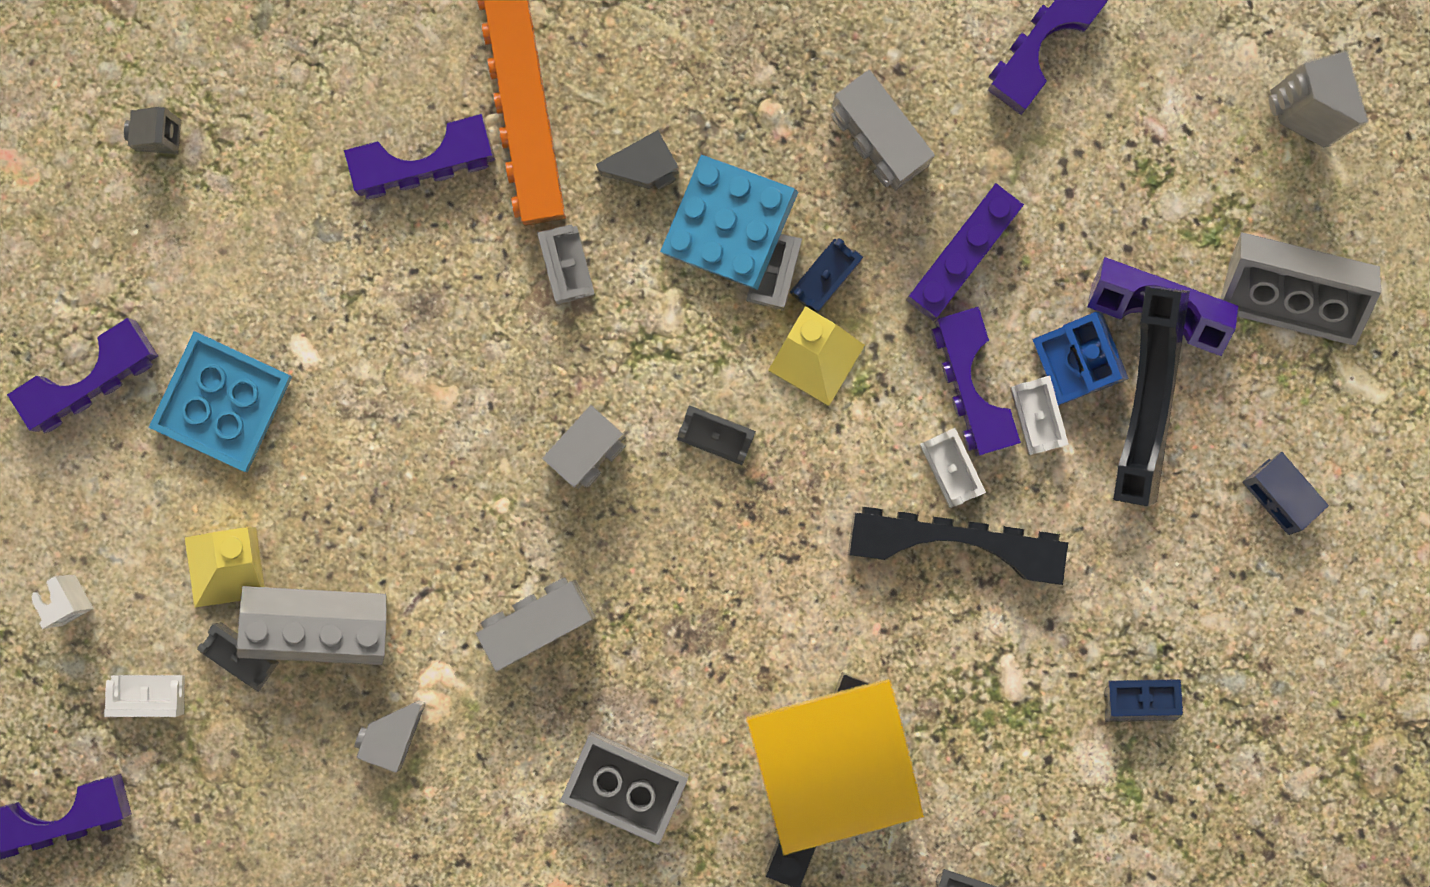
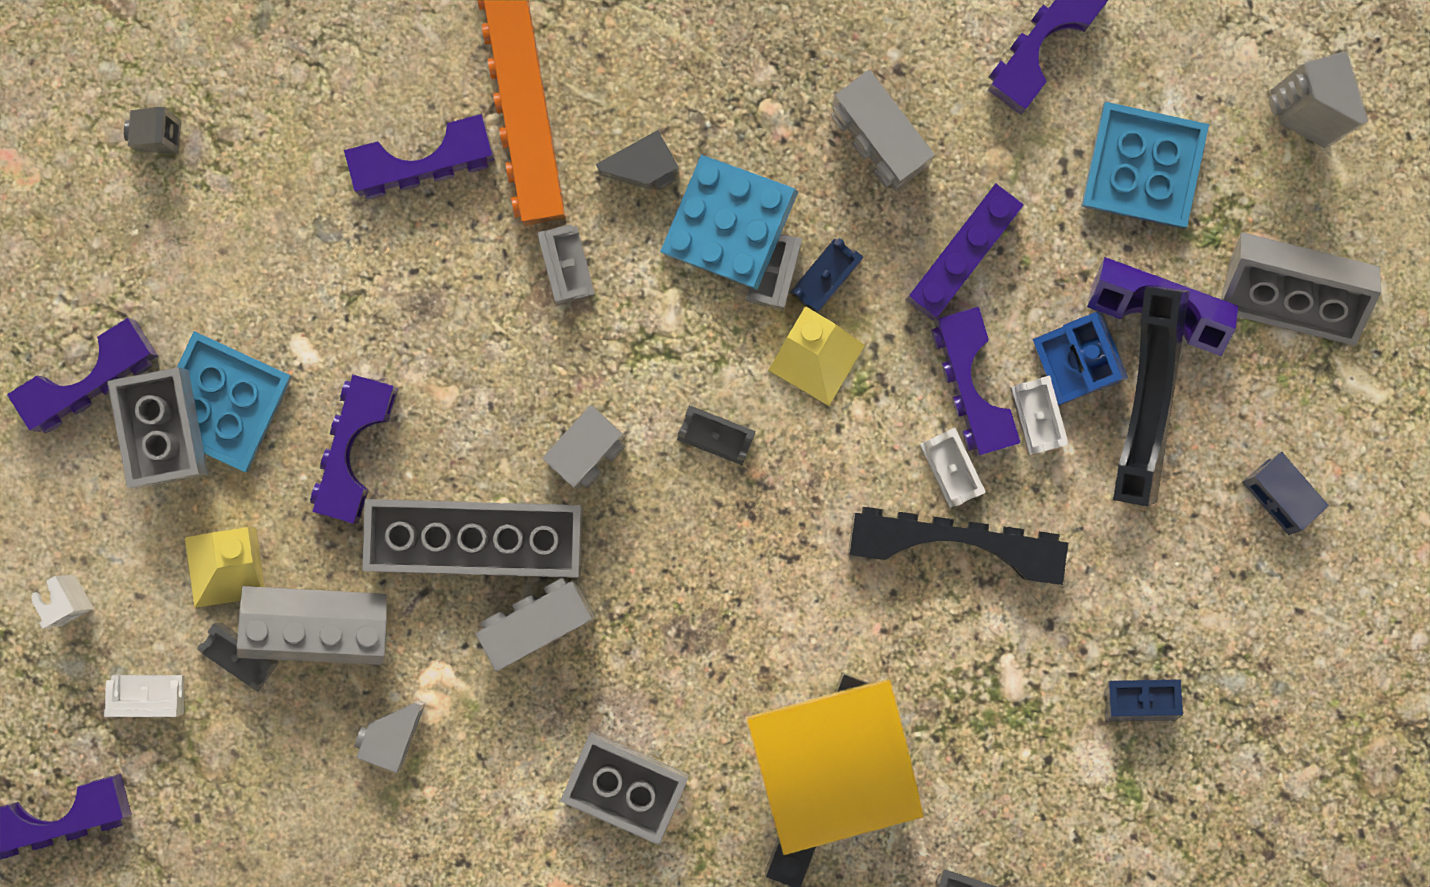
(157, 428): none -> light grey brick
(340, 491): none -> dark purple arch
(472, 538): none -> light grey brick
(1145, 165): none -> dark azure plate

